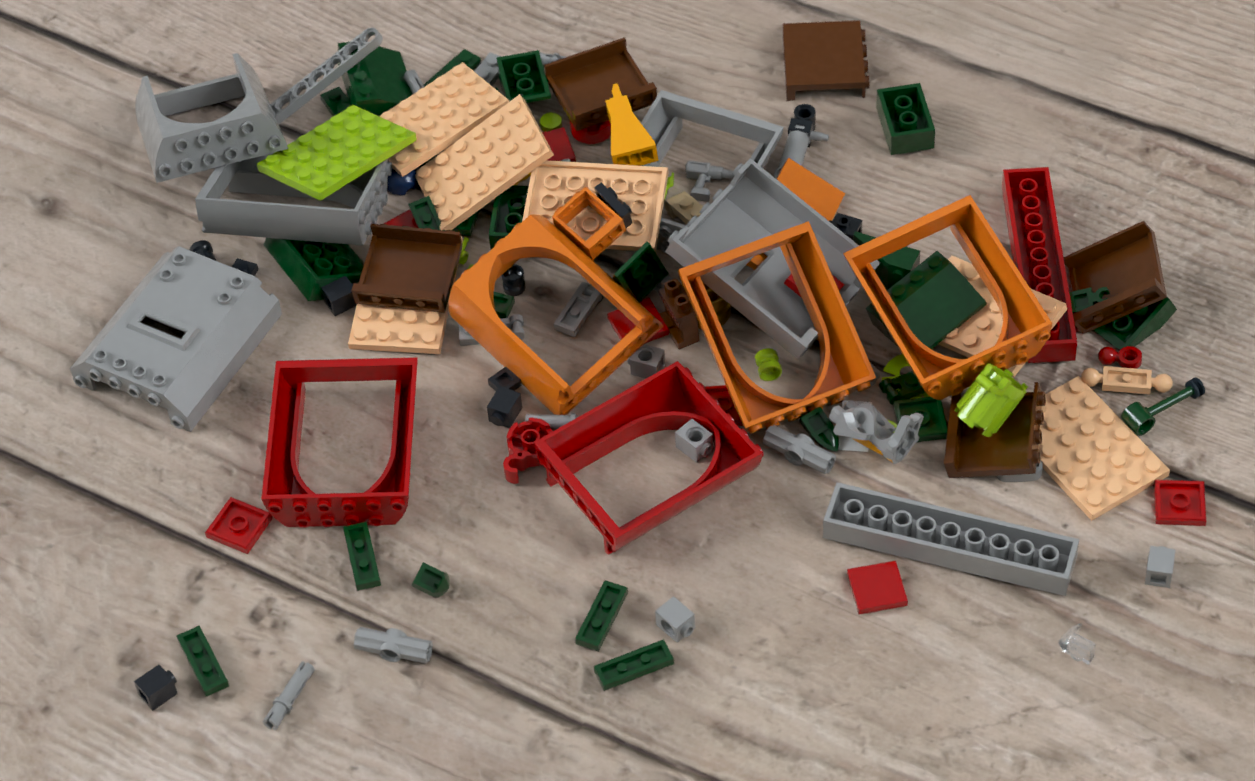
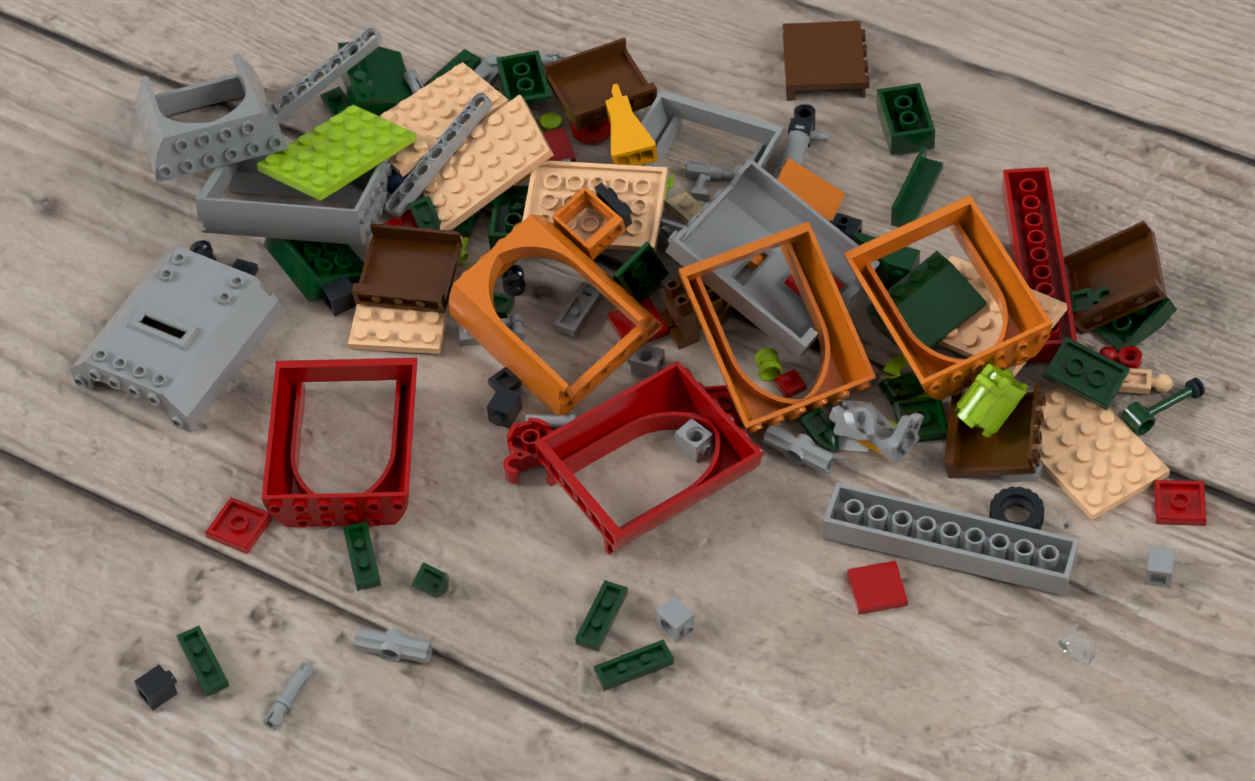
(433, 163): none -> light grey beam
(790, 384): none -> red tile
(915, 189): none -> dark green panel
(1018, 497): none -> black tyre
(1086, 373): none -> dark green tile

